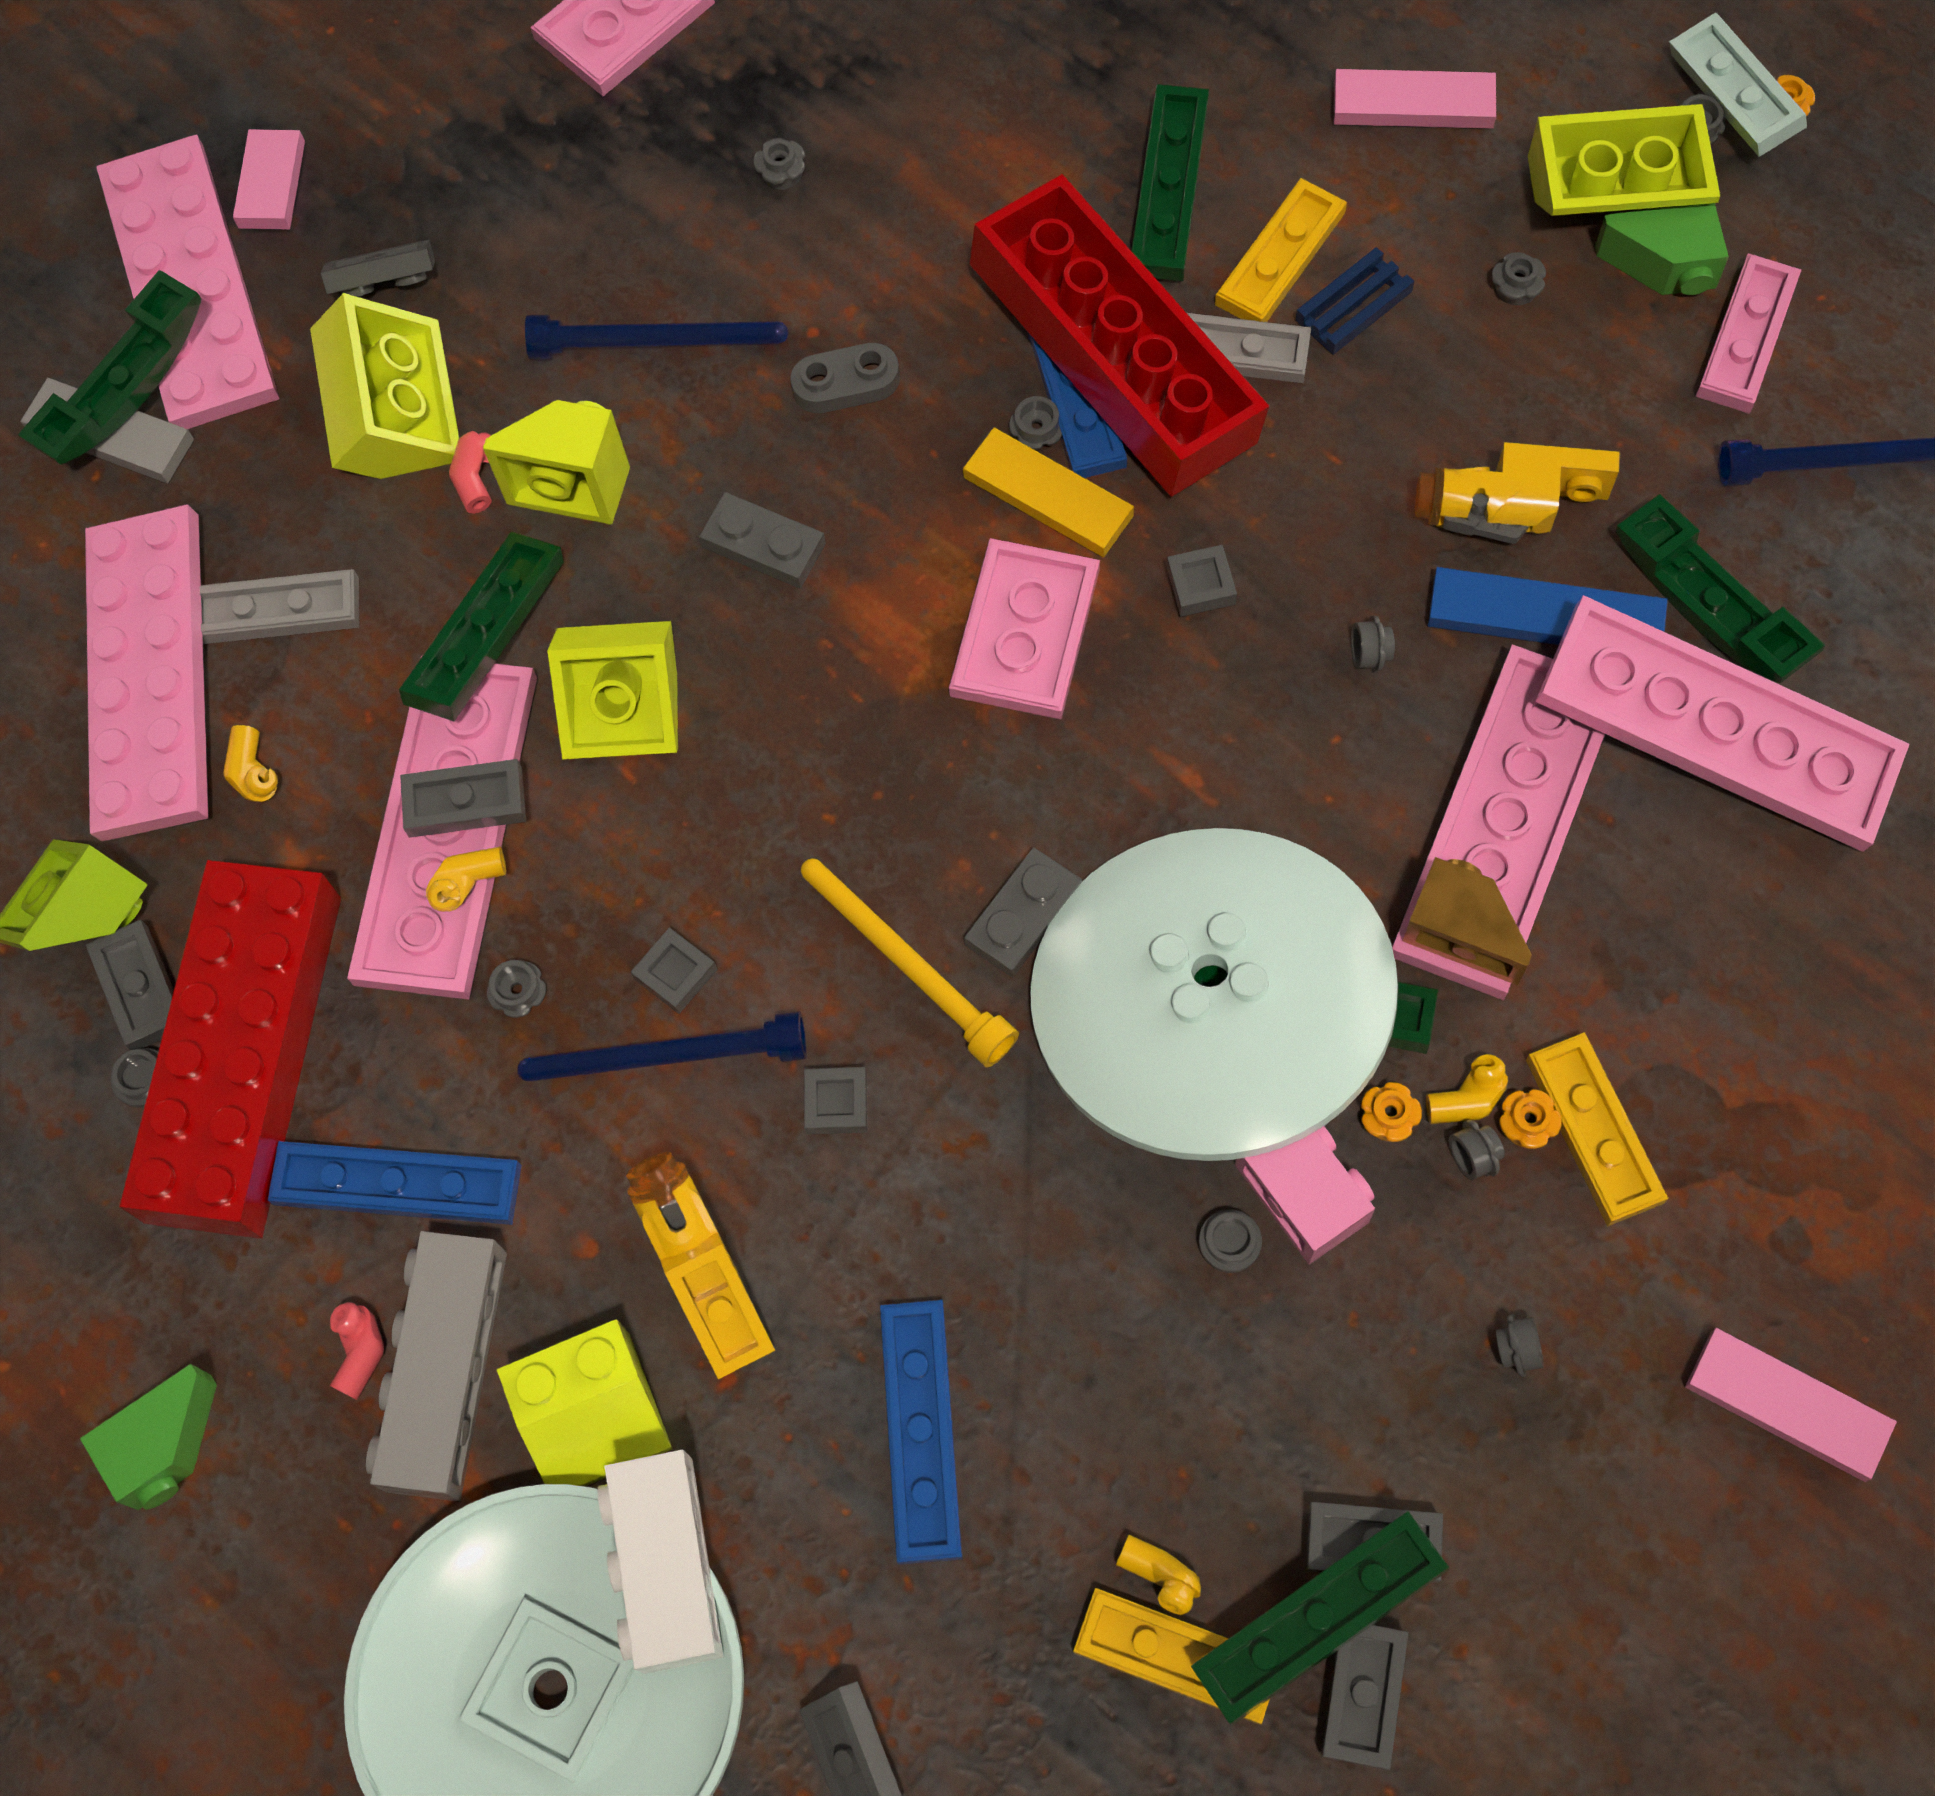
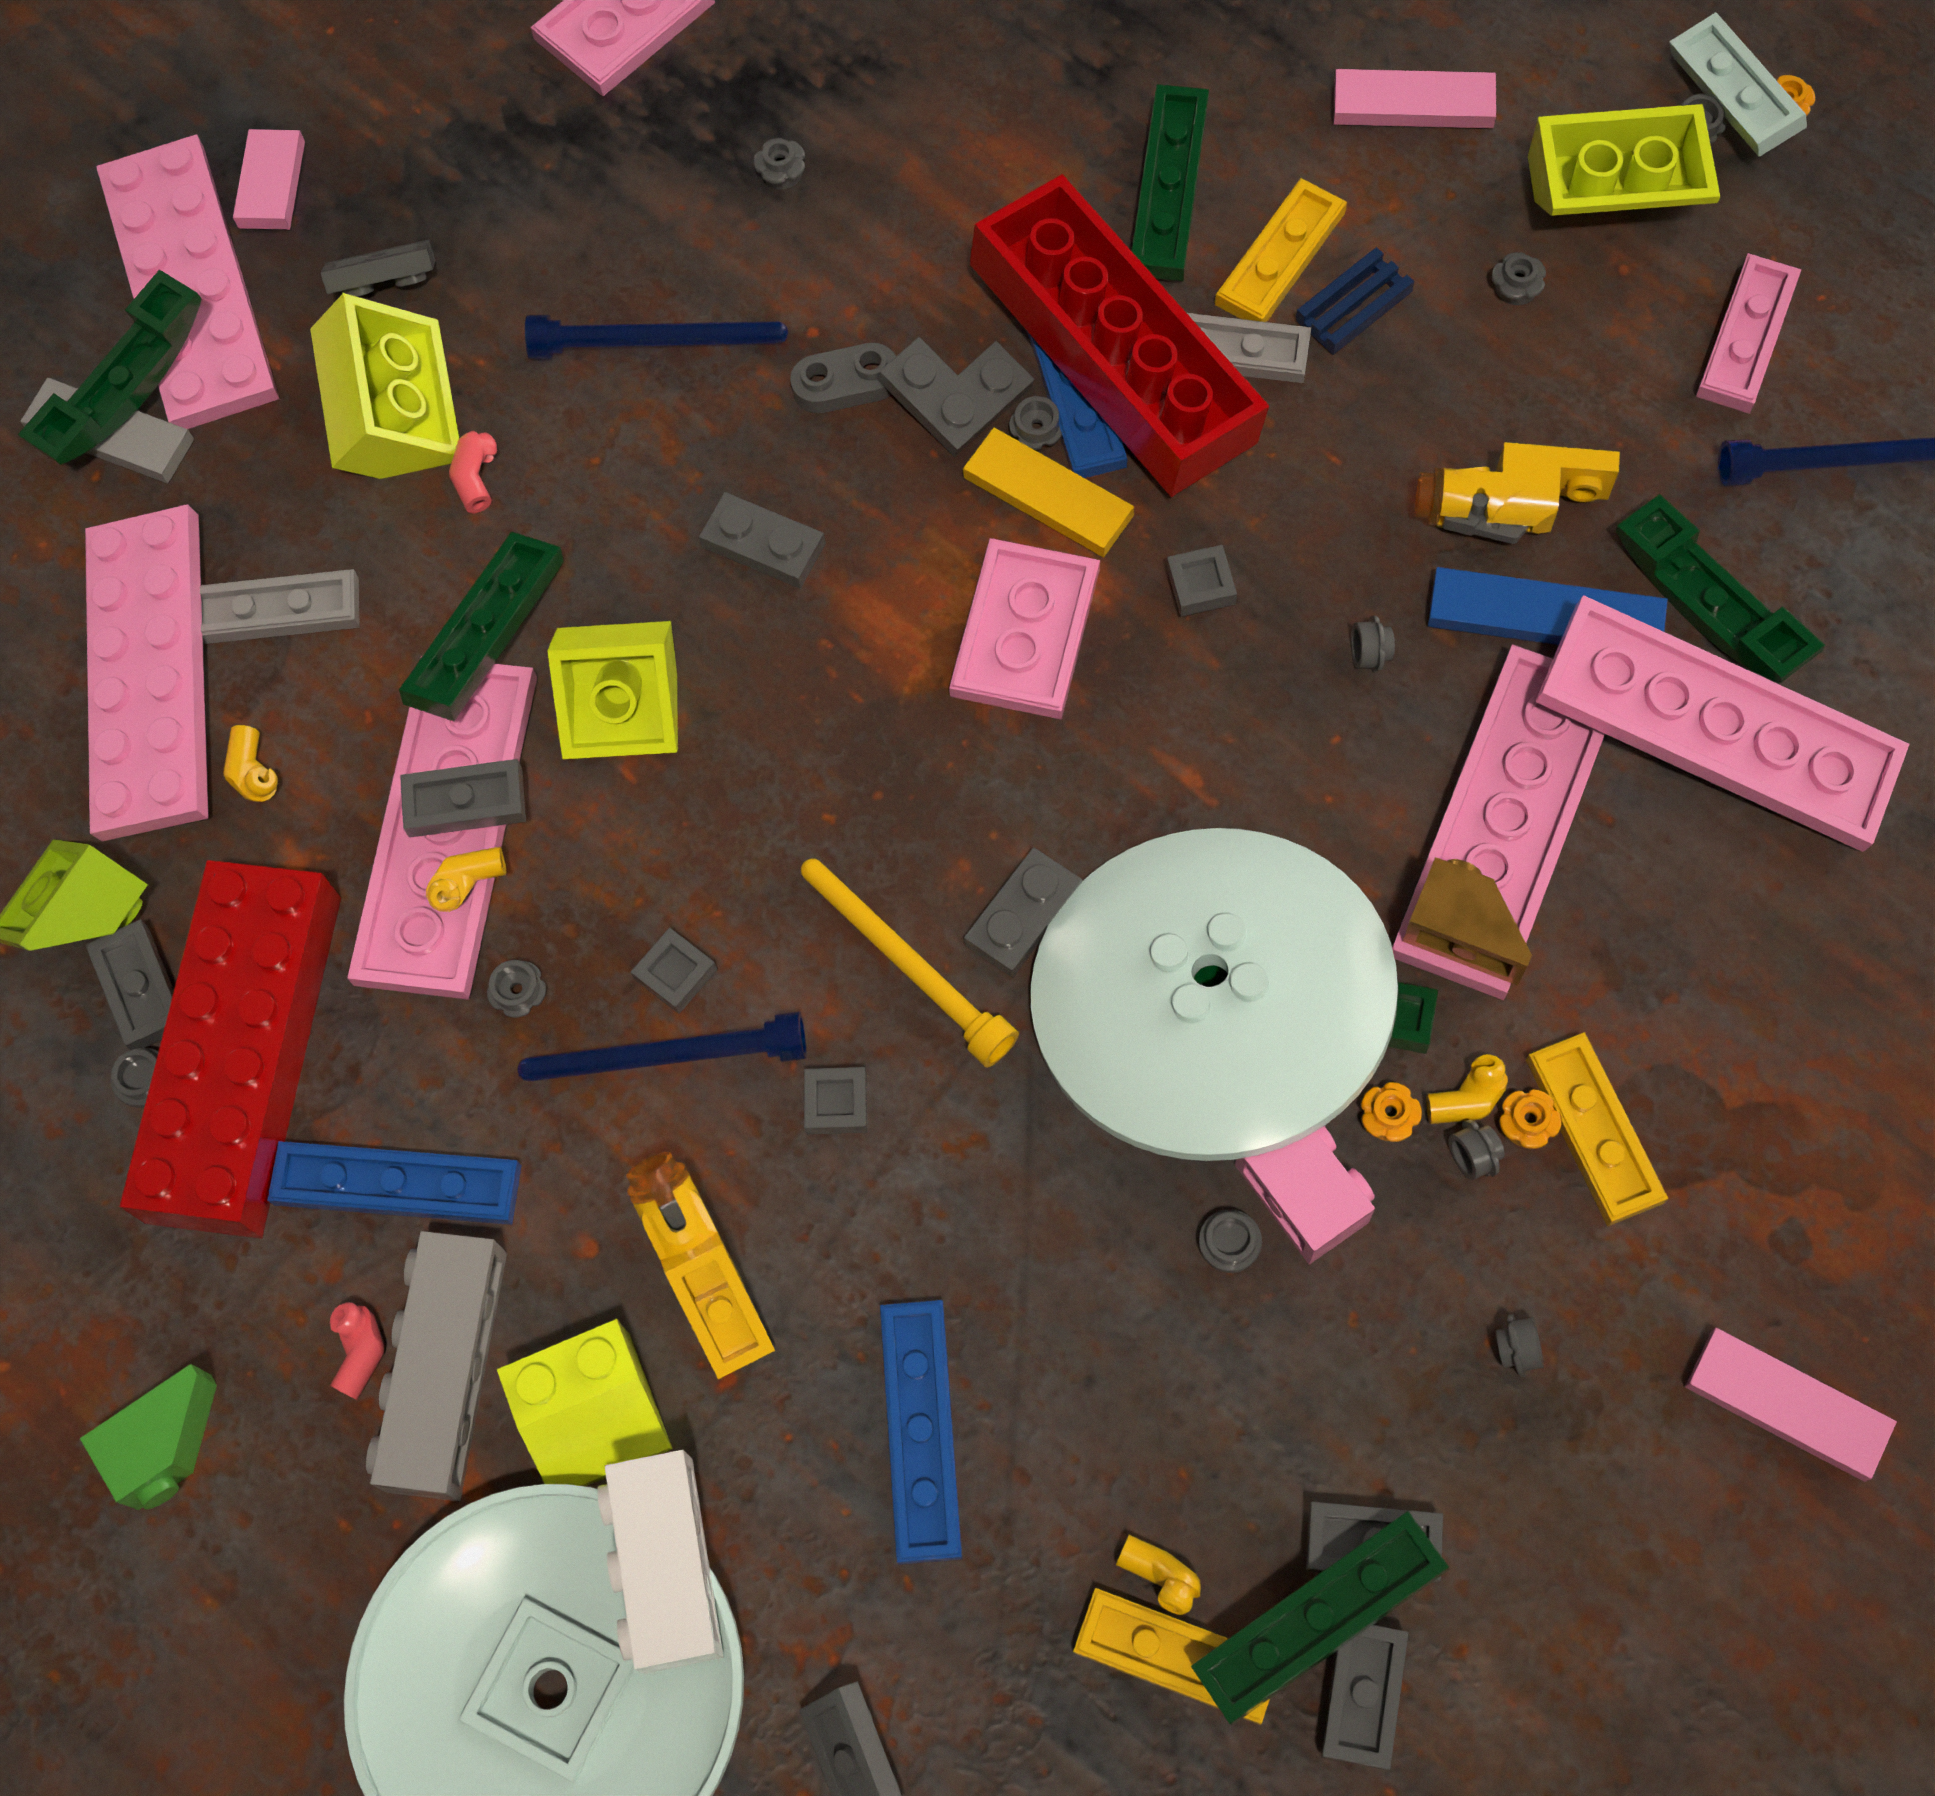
(562, 461): neon yellow slope -> none
(952, 404): none -> dark grey plate
(1666, 247): bright green slope -> none

